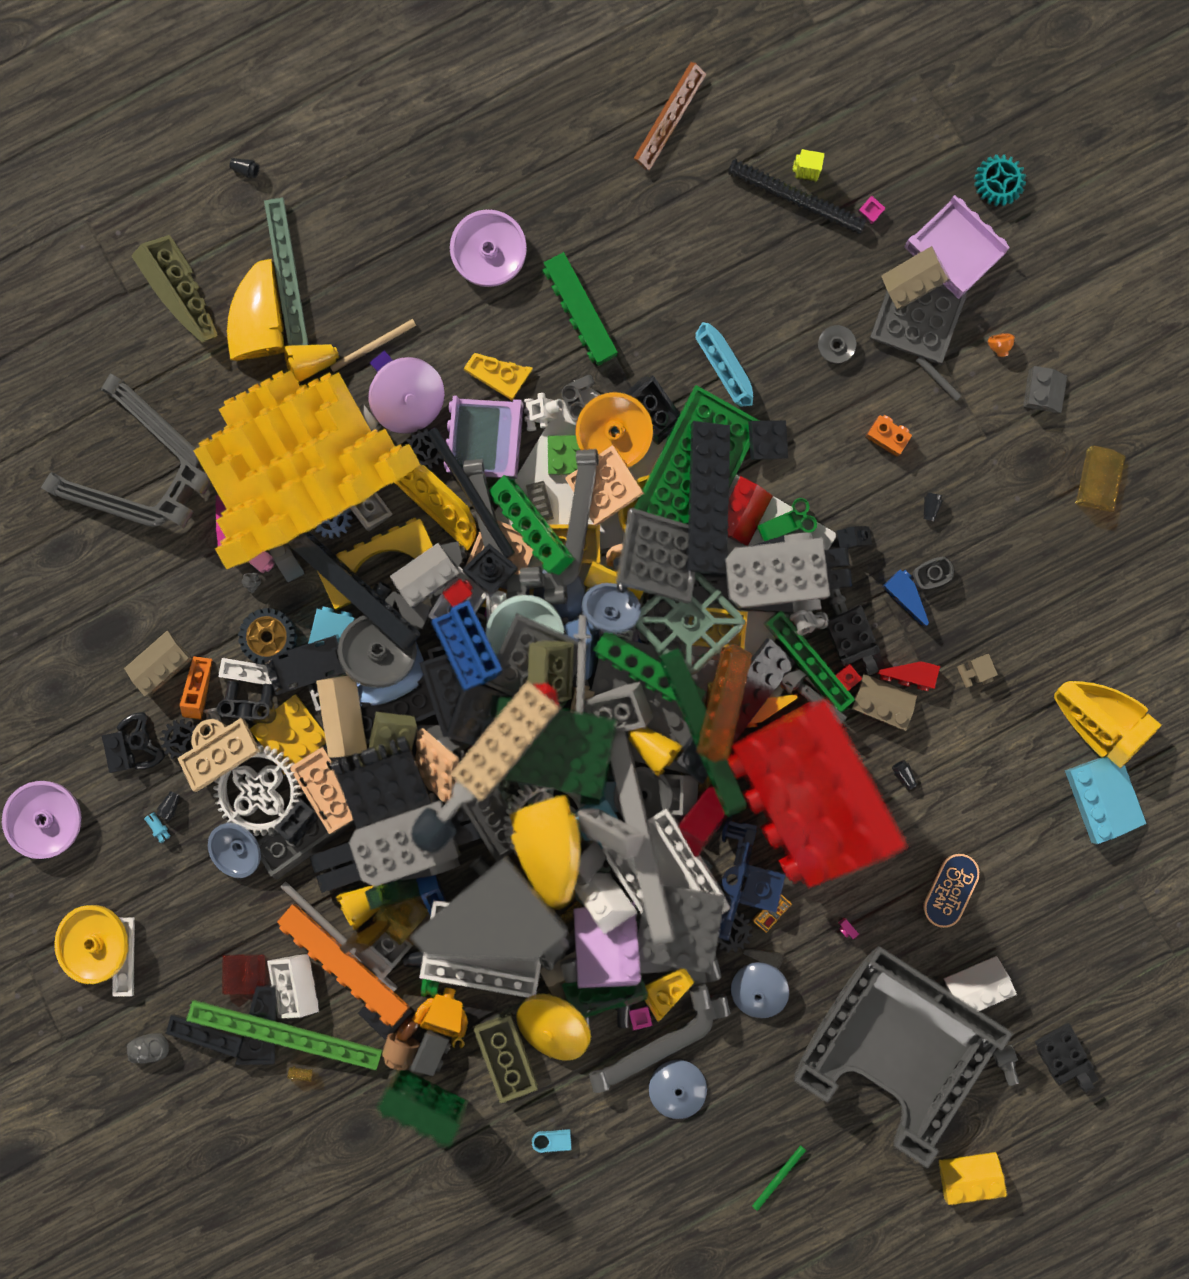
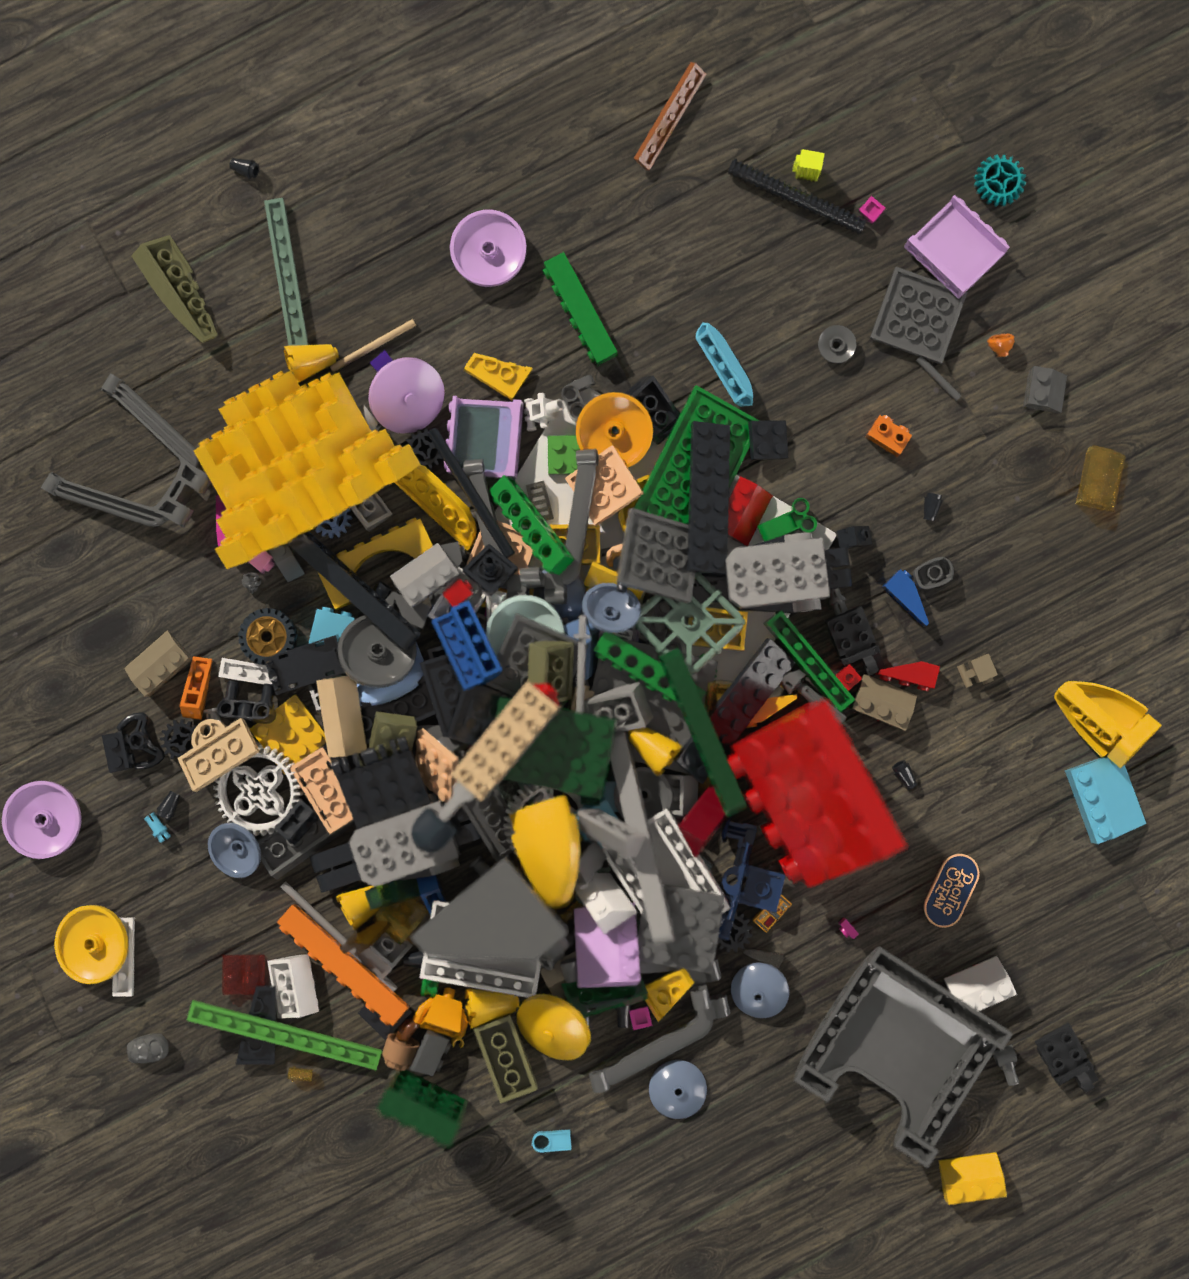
(205, 1035): black plate -> none
(256, 315): yellow panel -> none
(488, 1006): none -> yellow cone
(724, 703): clear orange brick -> none
(779, 1177): green bar -> none
(807, 621): light grey connector -> none
(915, 278): dark tan slope -> none

